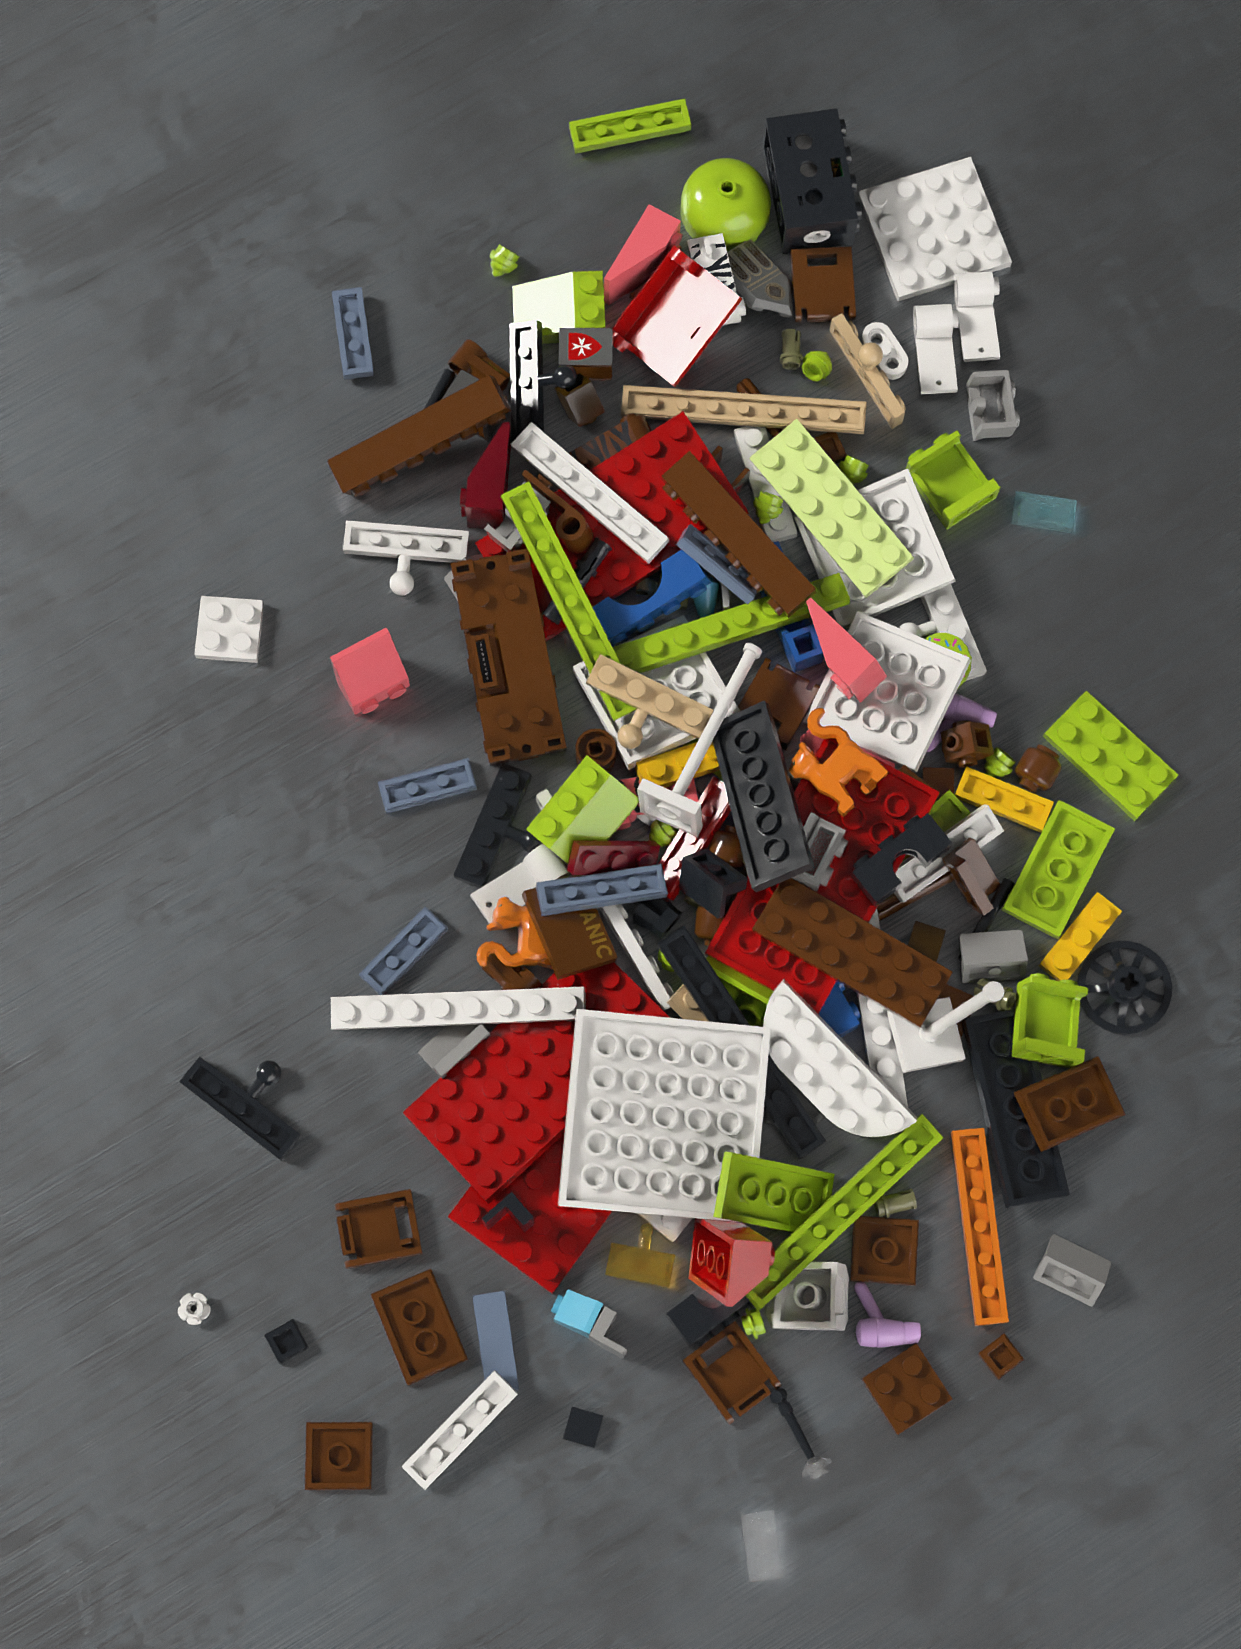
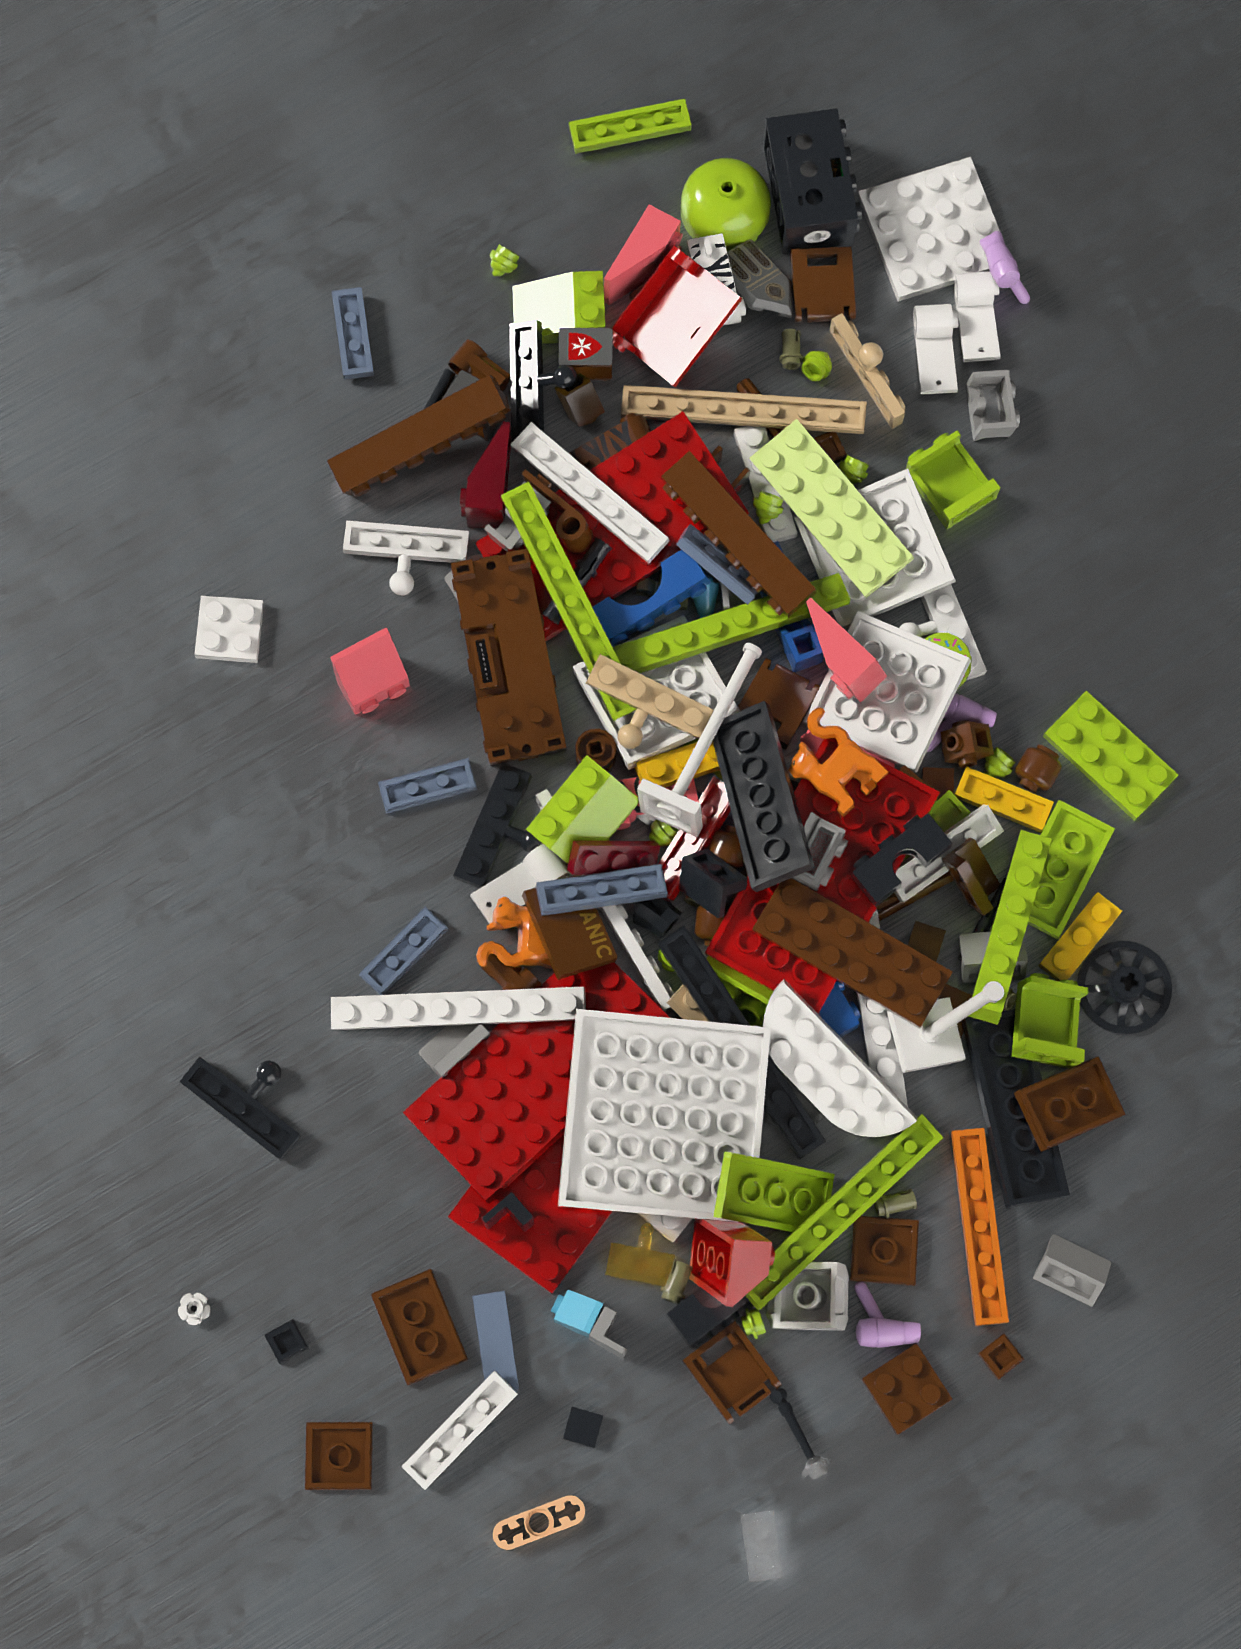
(373, 1229): reddish brown container -> none
(559, 1506): none -> light nougat beam
(676, 1282): none -> olive pin
(891, 349): white plate -> none
(1003, 265): none -> lavender piece
(1011, 920): none -> lime brick
(1043, 512): clear light blue plate -> none

